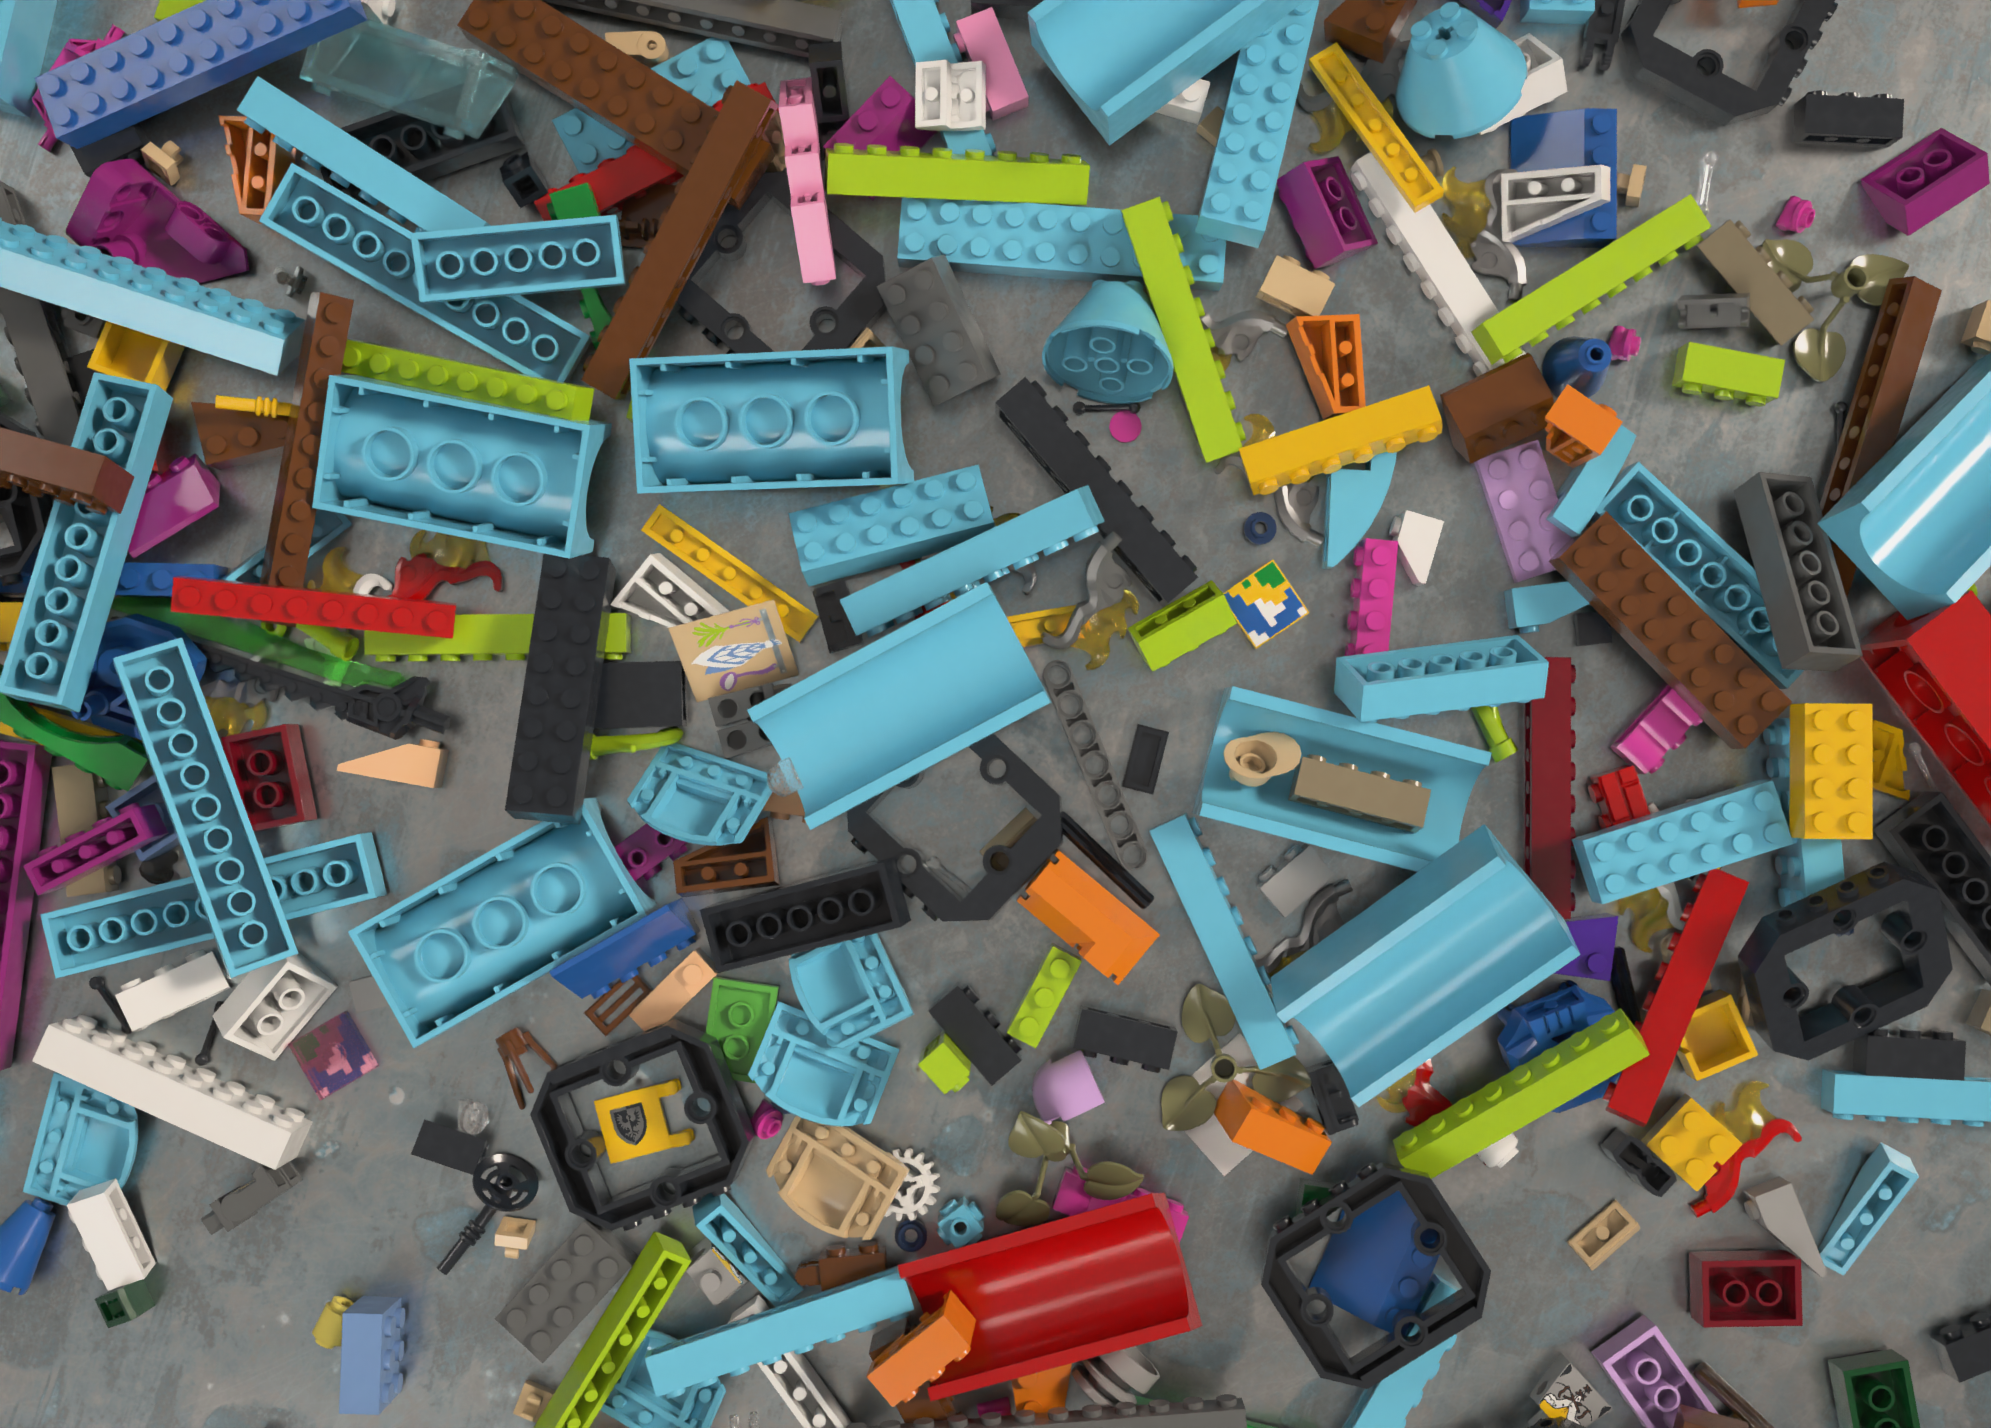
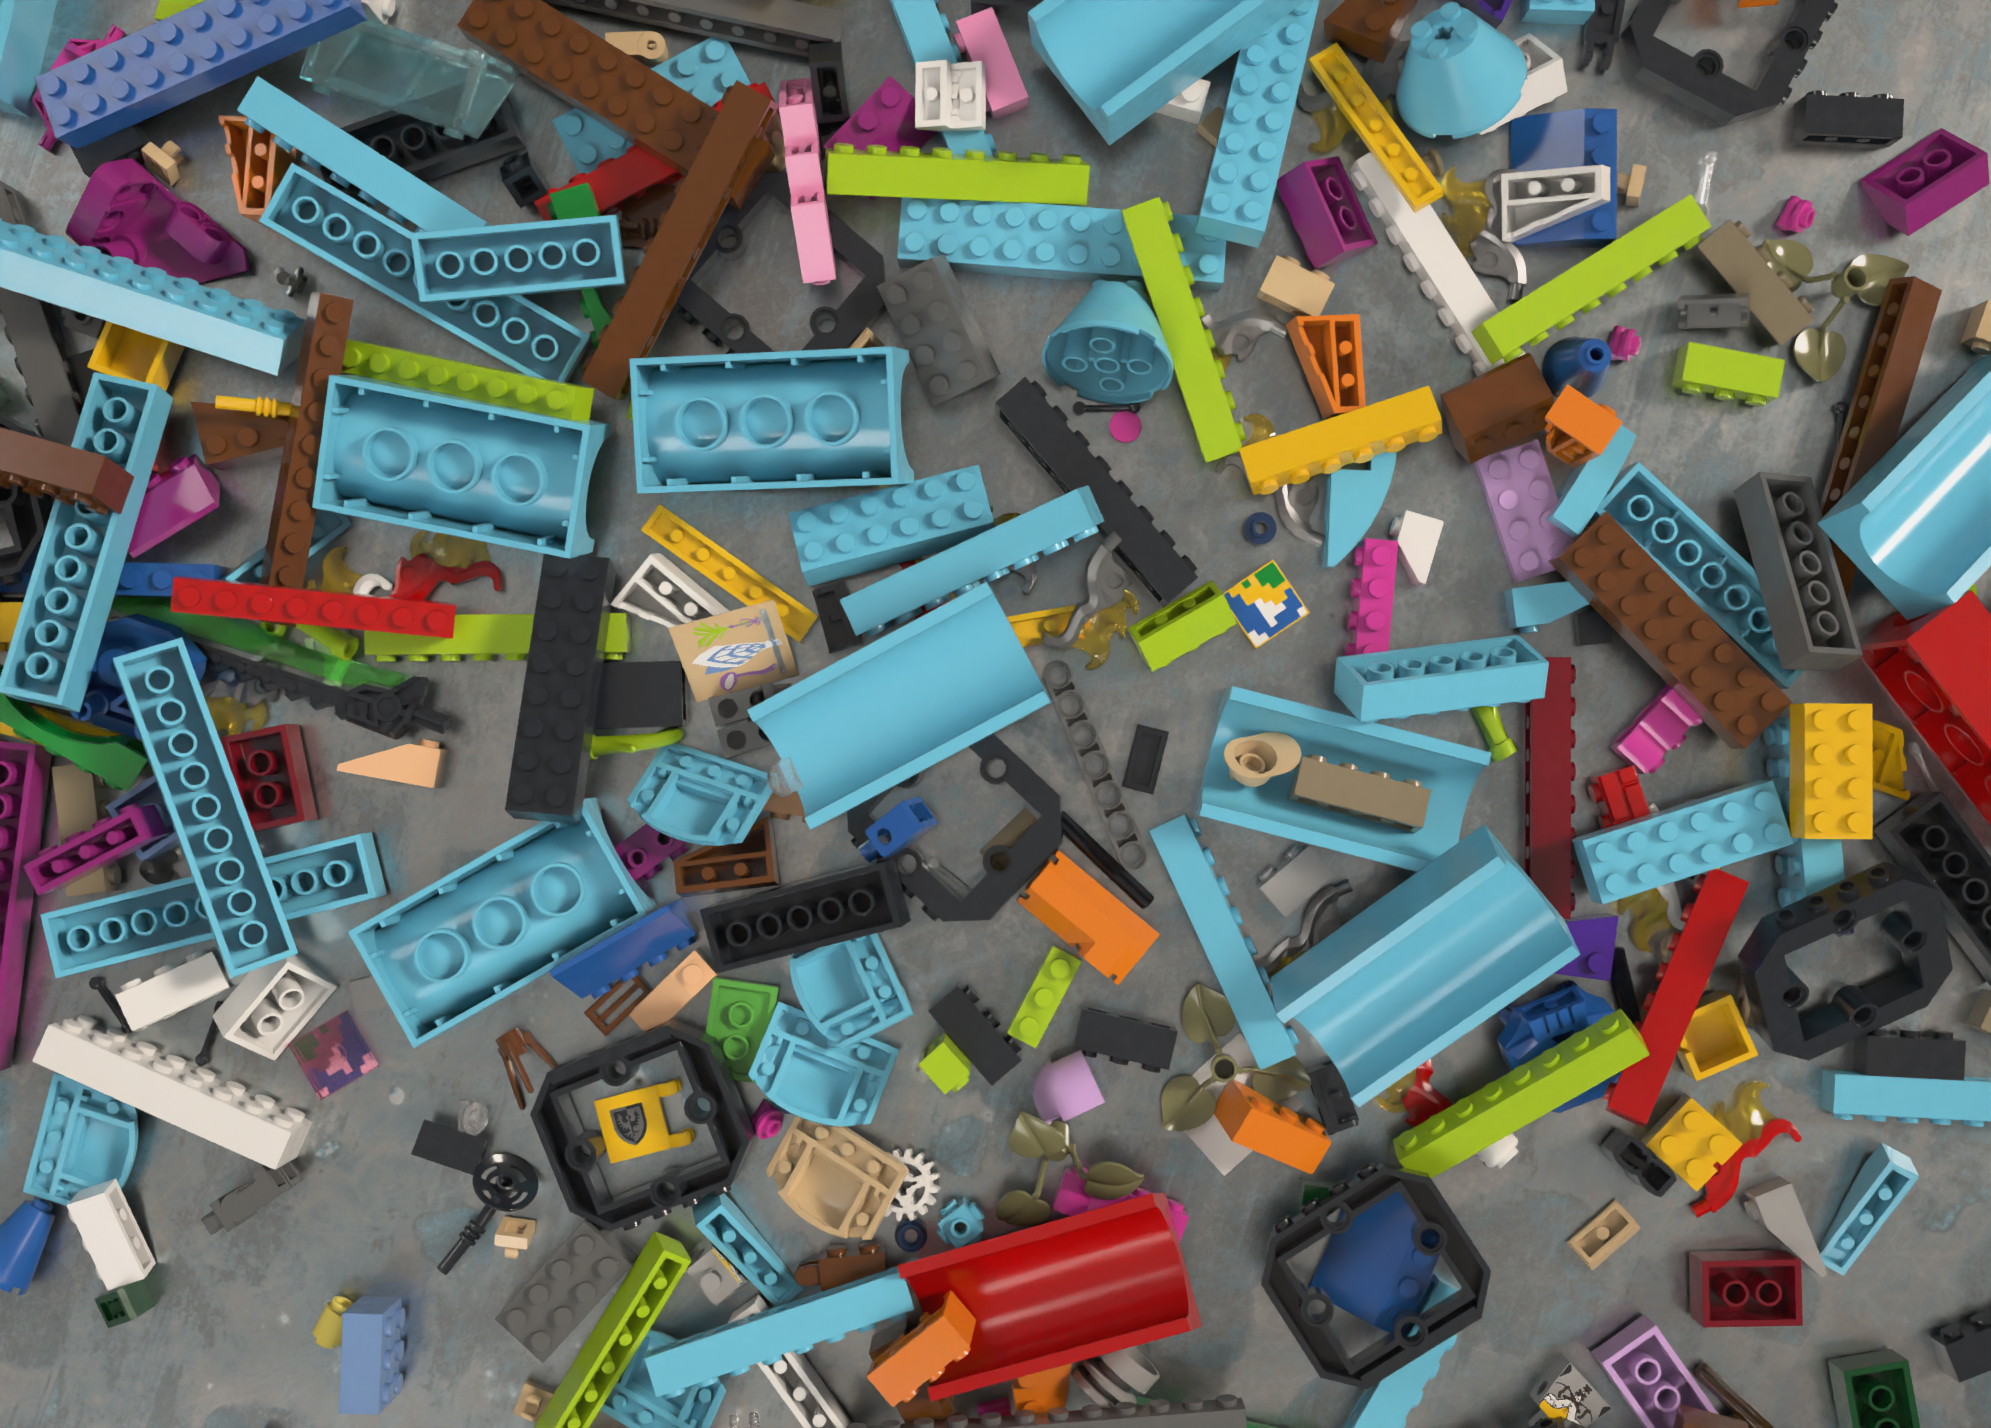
(905, 822): none -> blue torso

